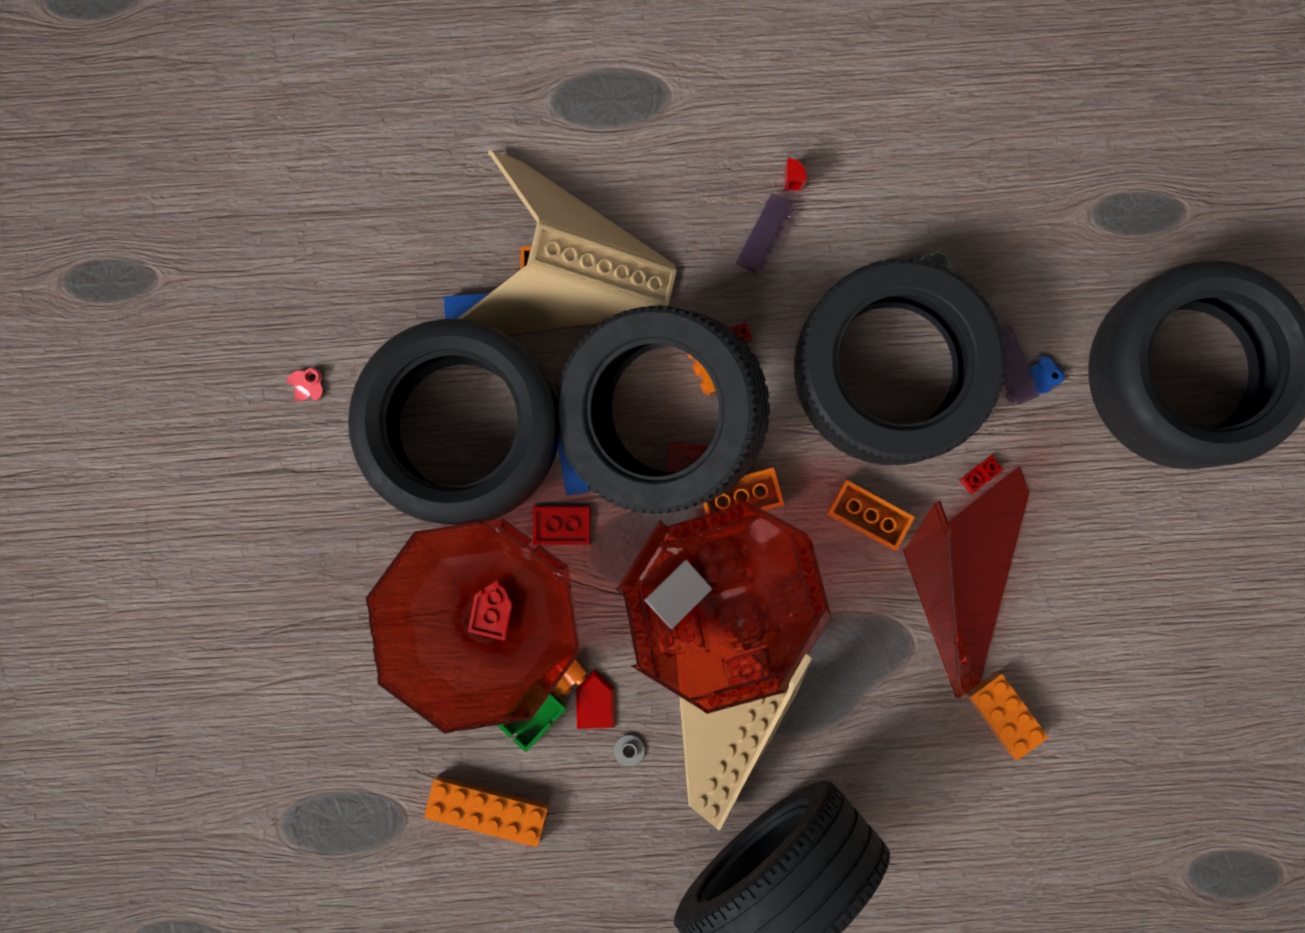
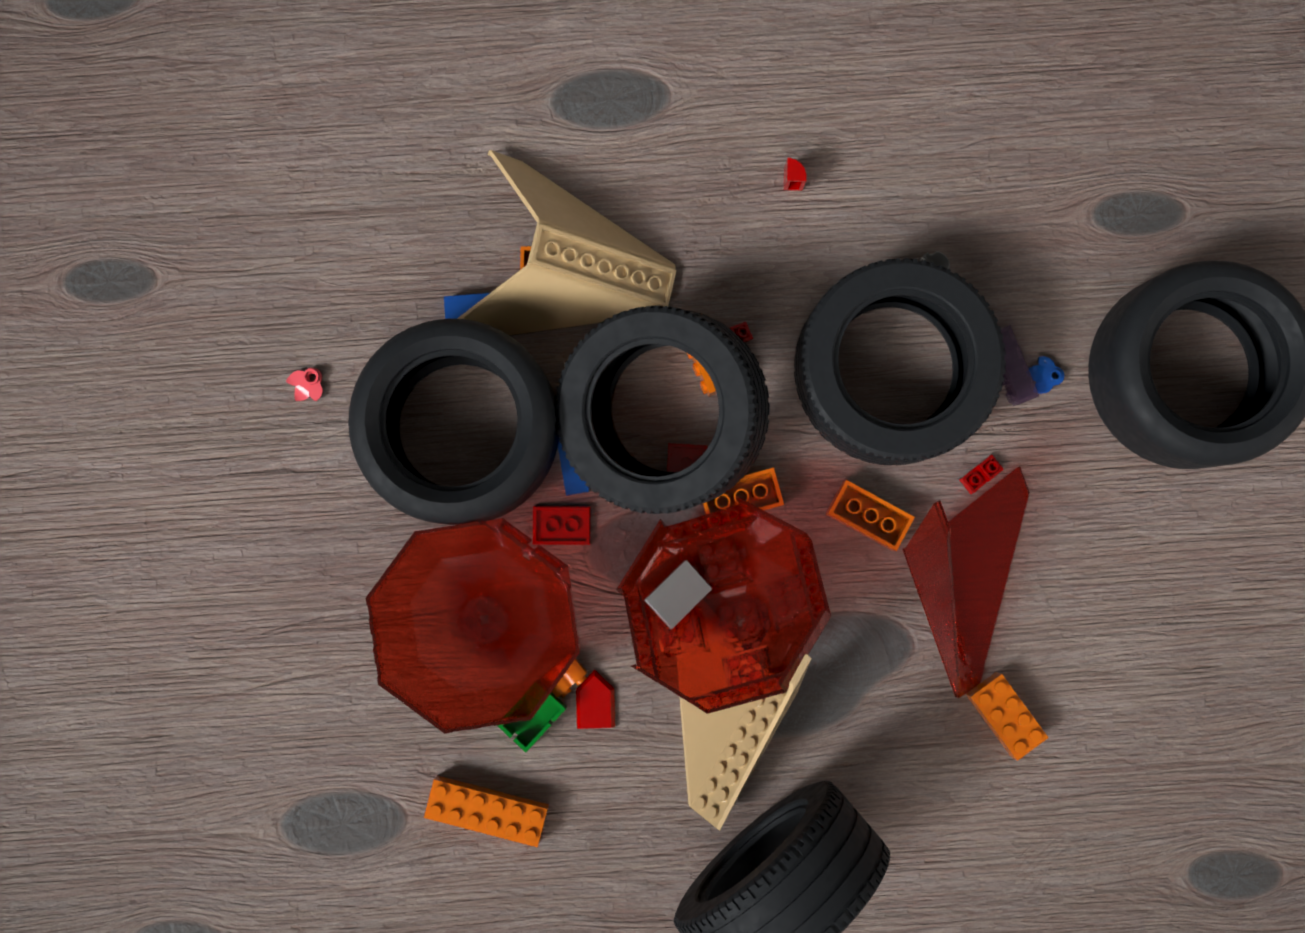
(491, 612): red tile -> none
(629, 760): light grey piece -> none
(763, 234): clear purple brick -> none

